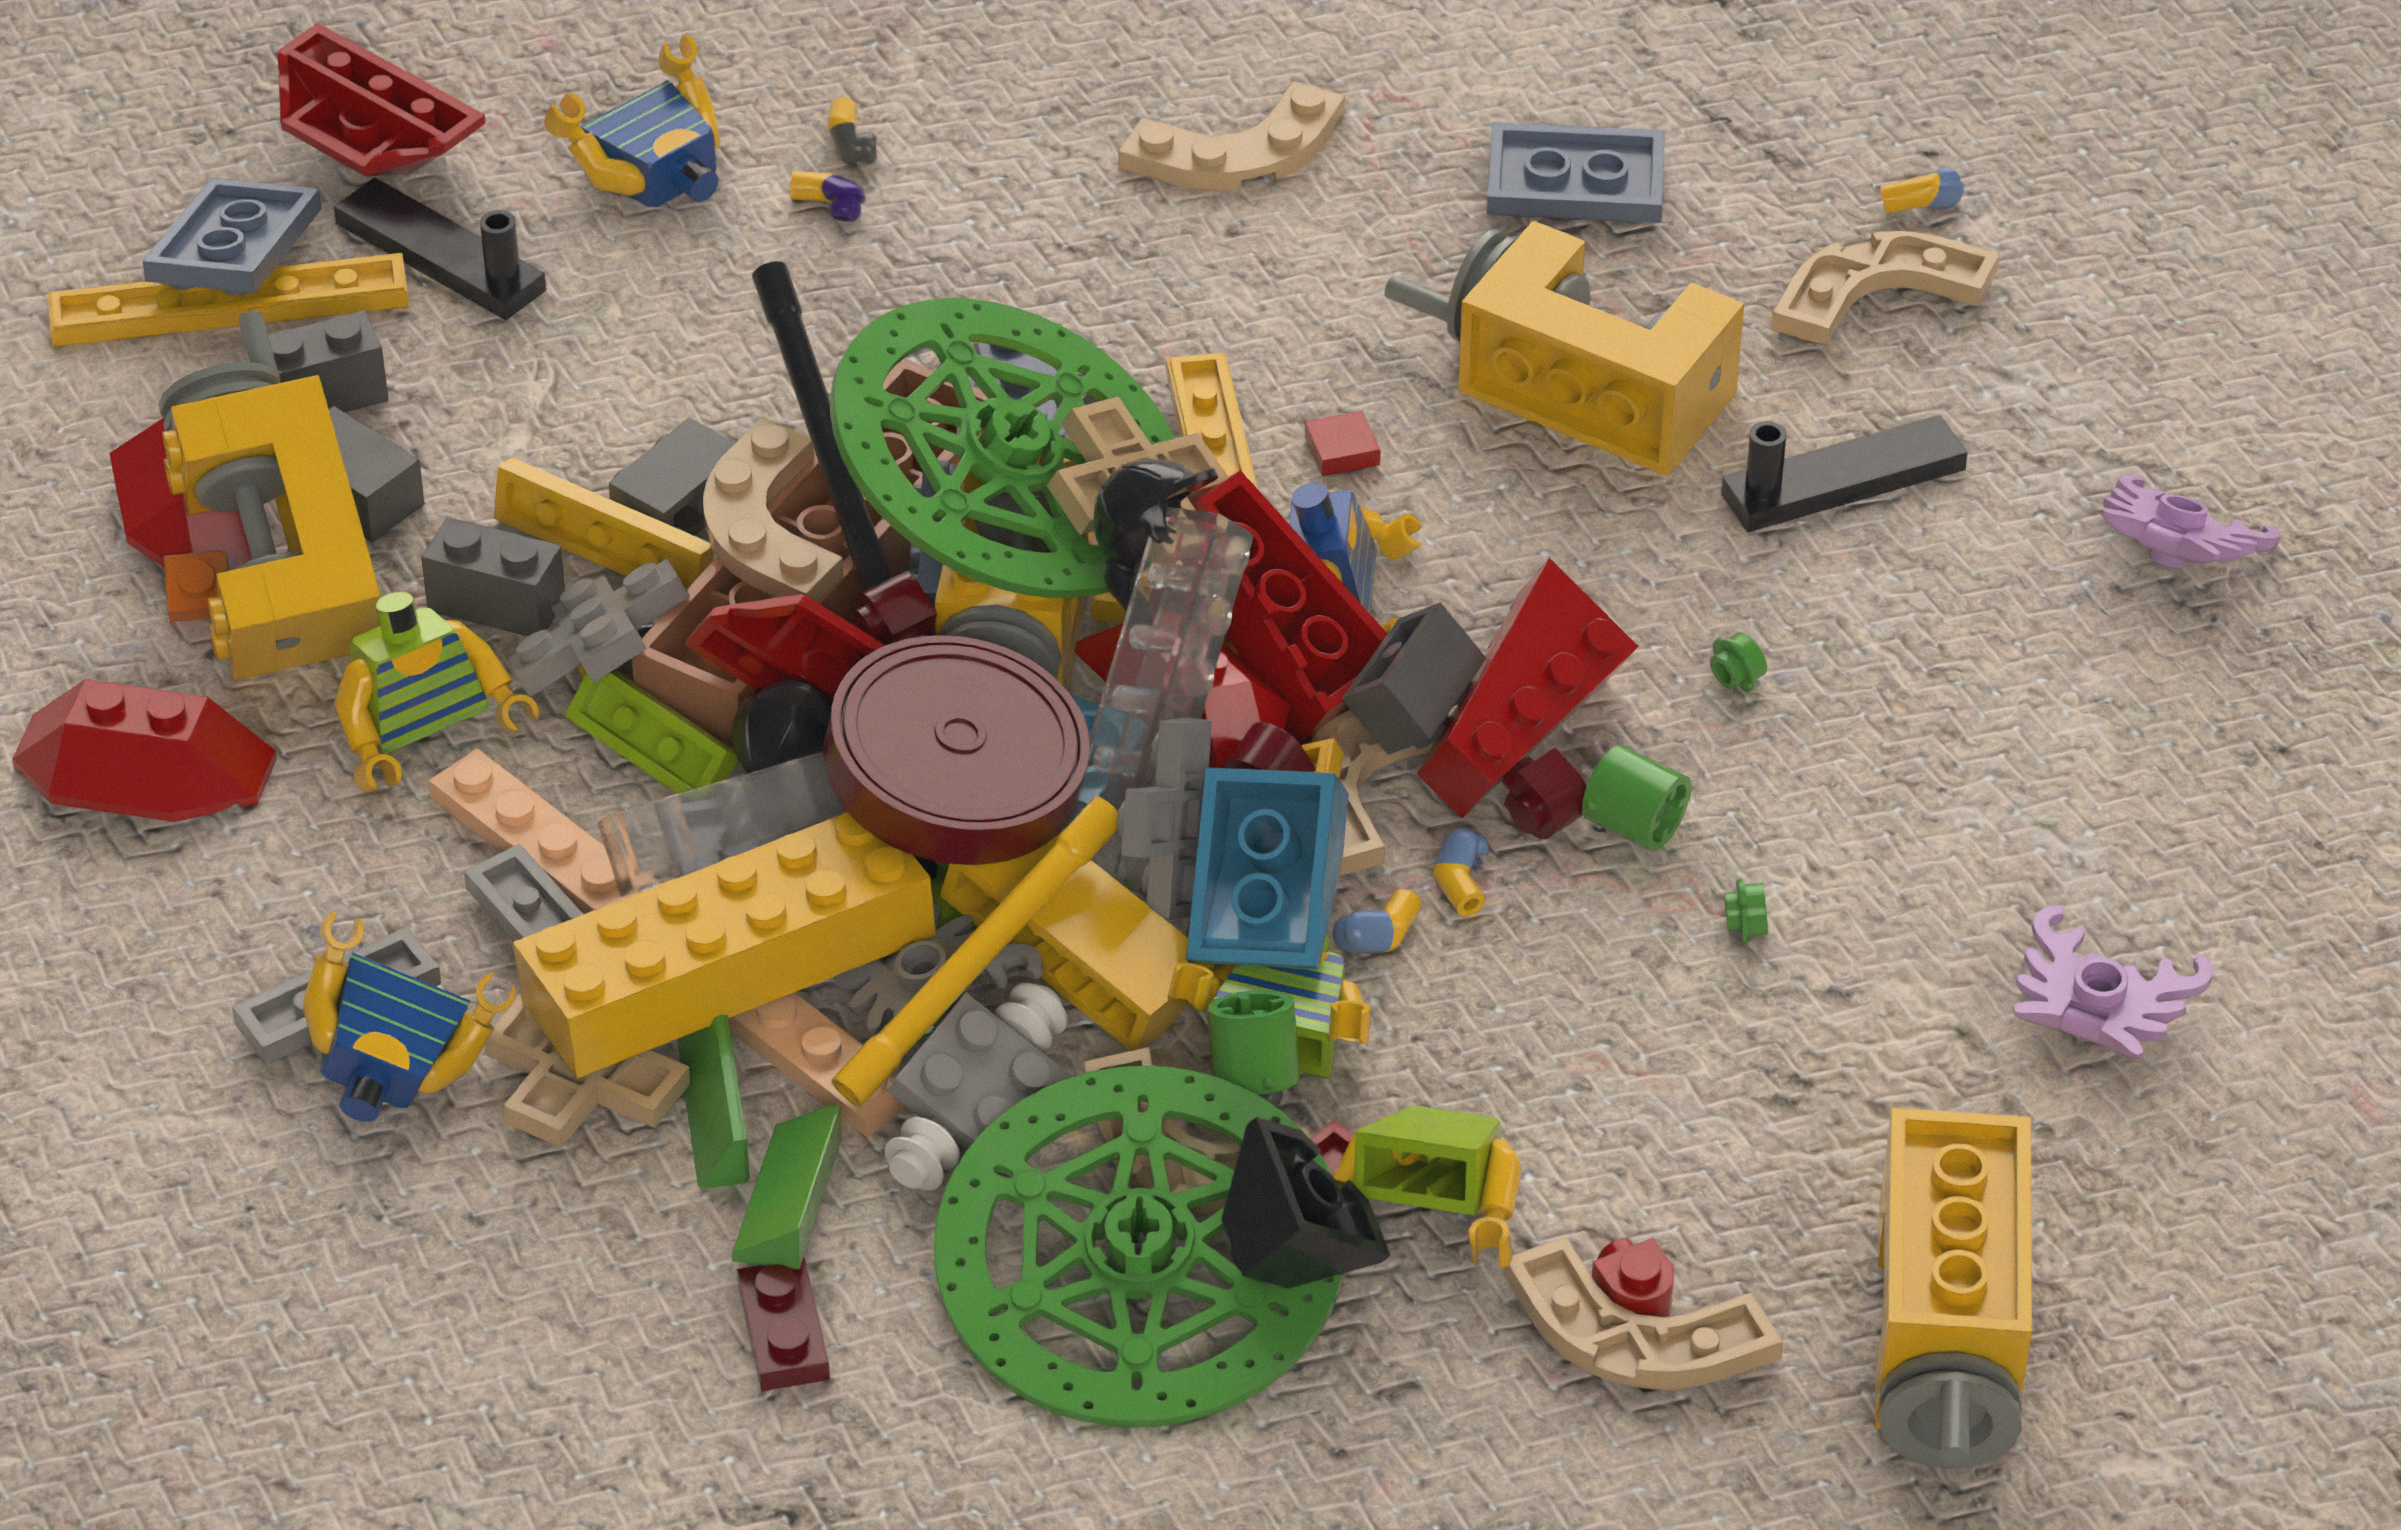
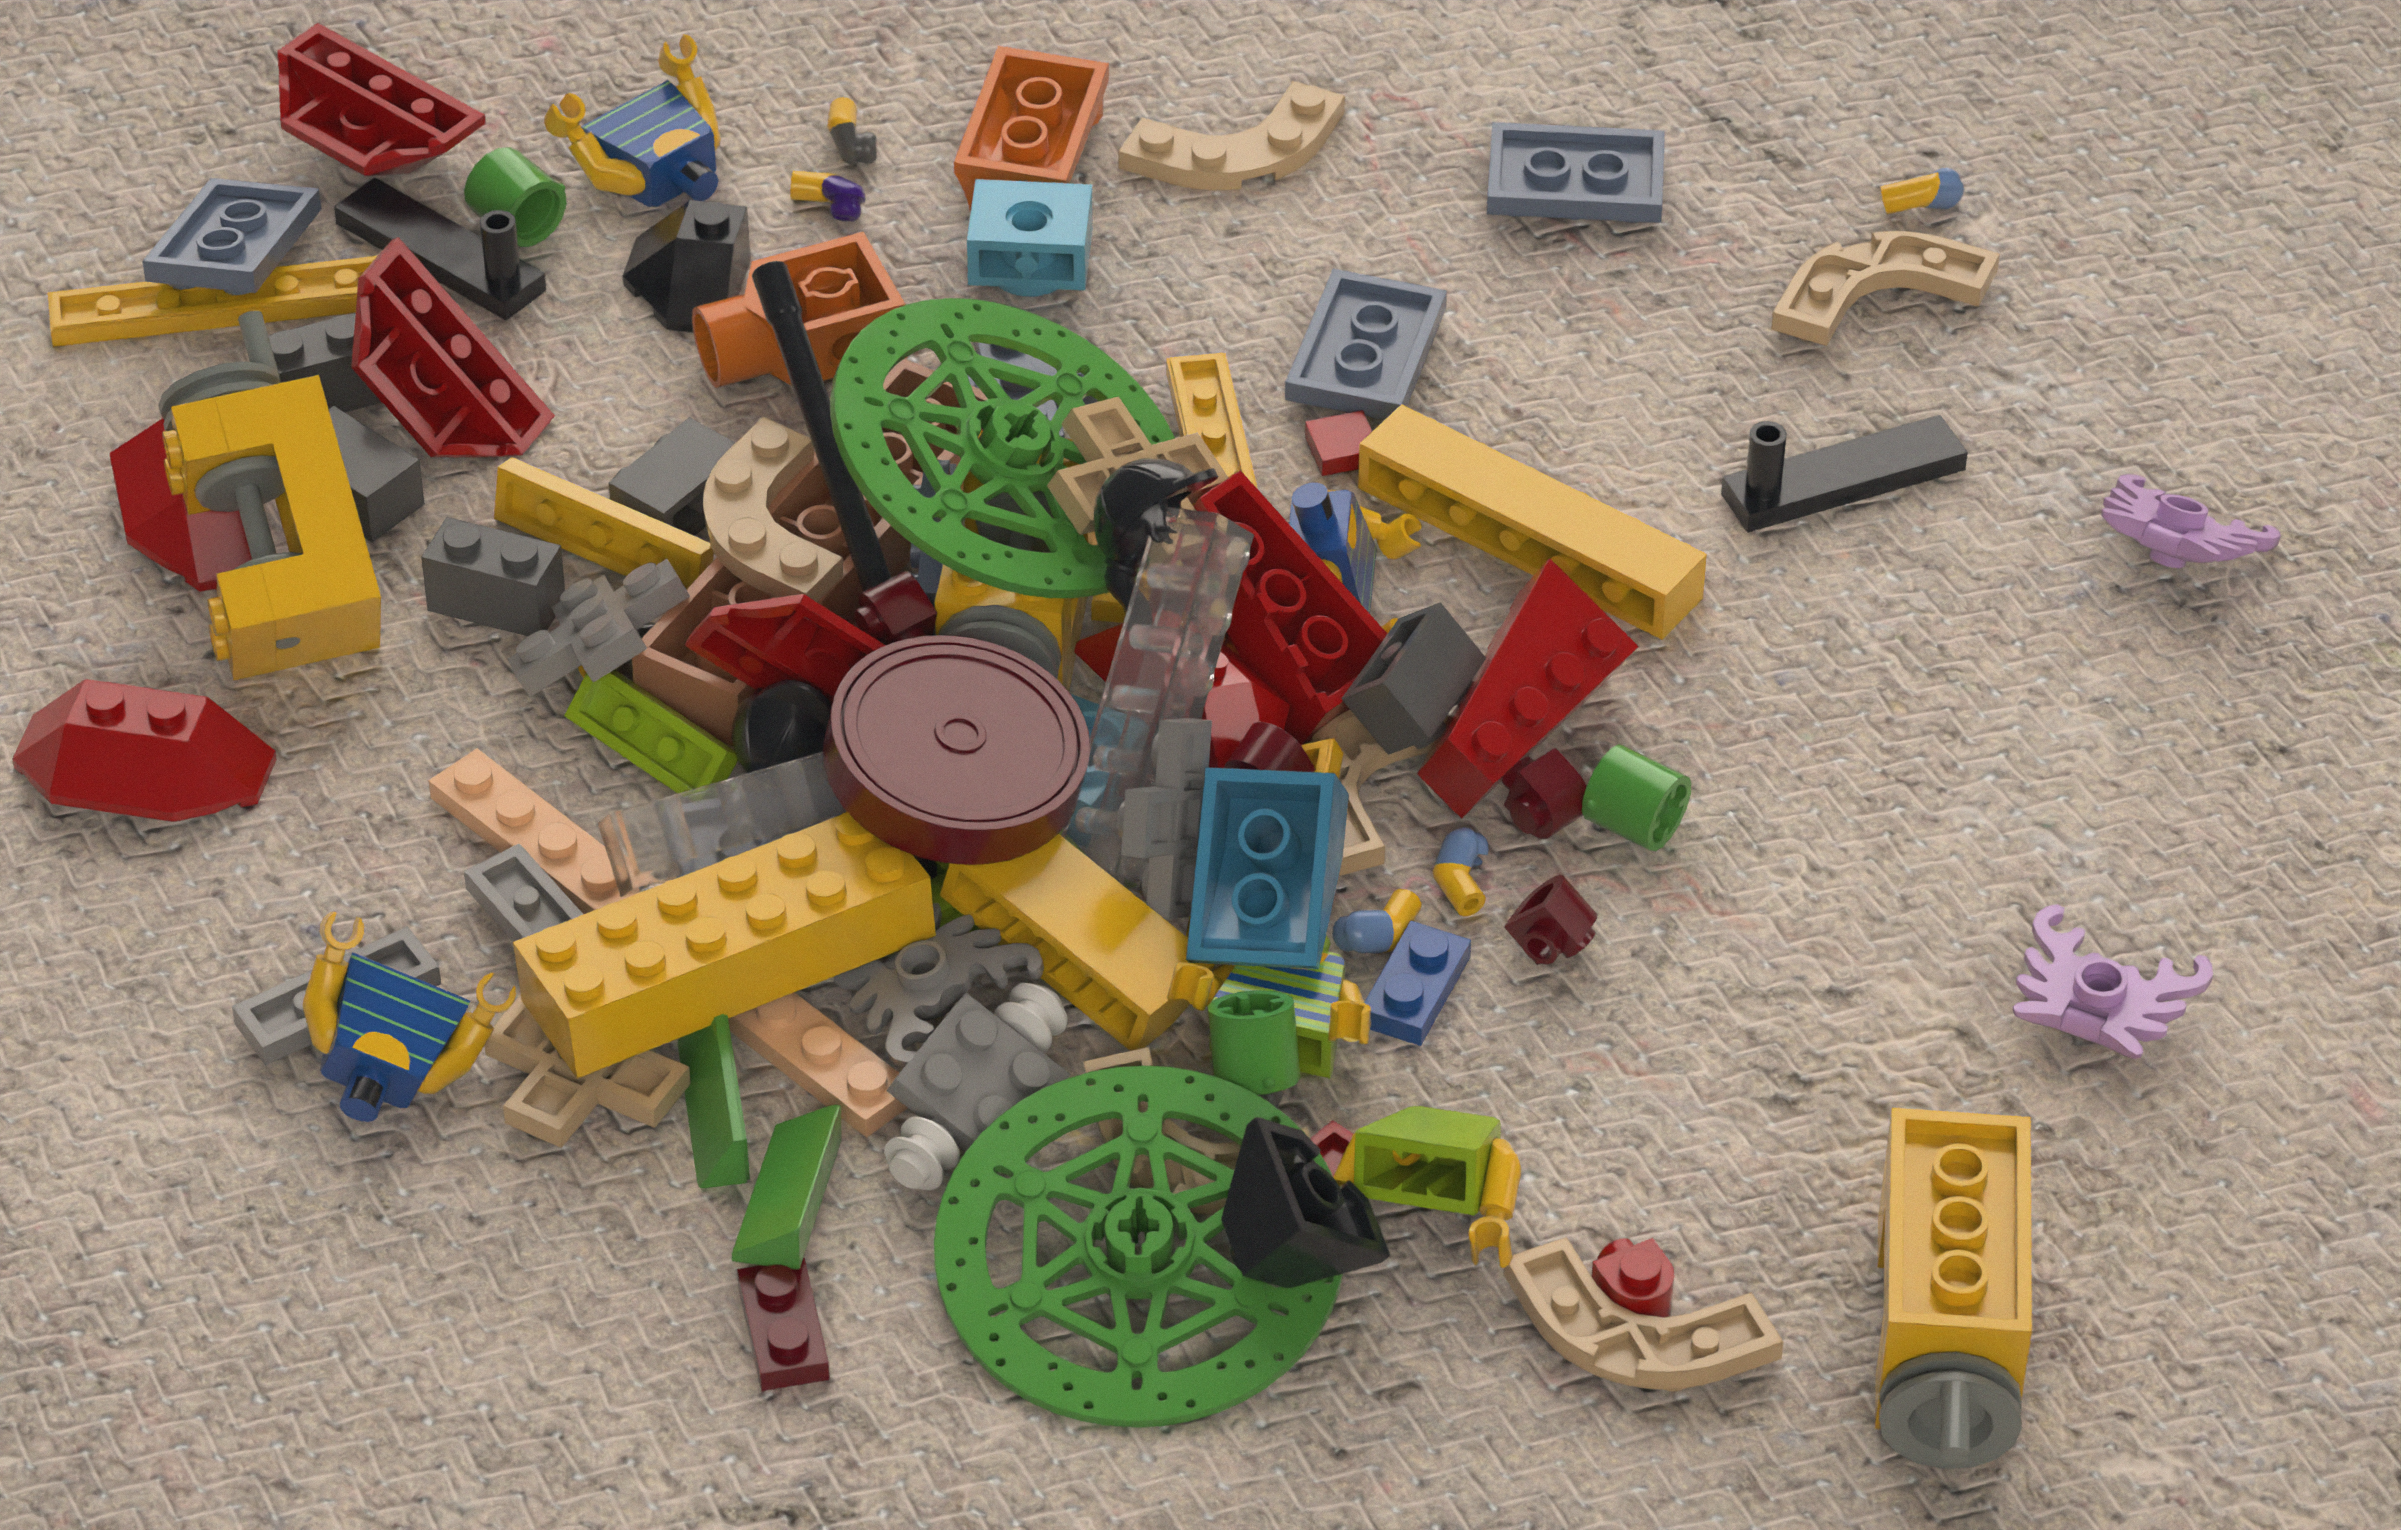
(191, 582): orange plate -> none
(414, 681): torso -> none
(437, 365): none -> red wedge
(516, 185): none -> bright green piece
(690, 260): none -> black slope
(839, 293): none -> orange brick
(885, 1051): yellow piece -> none
(1029, 236): none -> medium azure brick
(1031, 118): none -> orange slope
(1365, 344): none -> sand blue plate
(1417, 982): none -> plate
(1531, 518): none -> yellow brick
(1552, 922): none -> dark red plate
(1574, 368): yellow piece -> none
(1738, 661): bright green plate -> none
(1746, 910): bright green plate -> none

